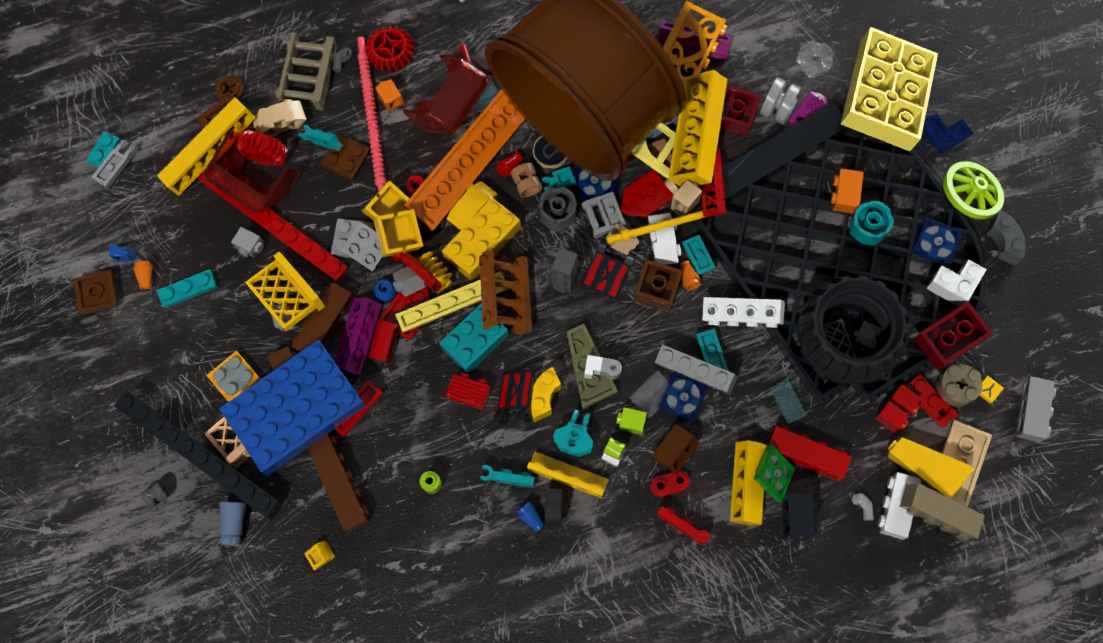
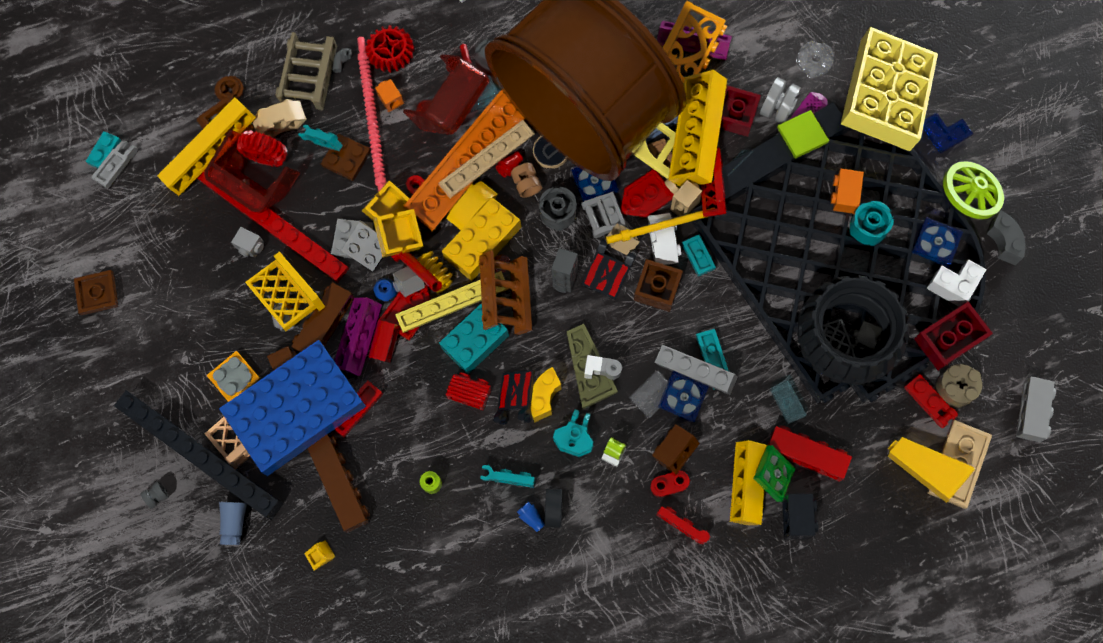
(121, 254): blue slope -> none
(143, 273): orange cone -> none
(187, 289): teal plate -> none
(486, 159): none -> tan tile
(560, 178): teal plate -> none
(568, 475): yellow fence -> none
(631, 420): lime brick -> none
(689, 276): orange cone -> none
(743, 311): white brick -> none
(803, 134): none -> lime tile
(866, 504): light grey arm -> none
(895, 520): white brick -> none
(898, 409): red piece -> none
(941, 511): dark tan brick -> none
(990, 389): yellow tile -> none

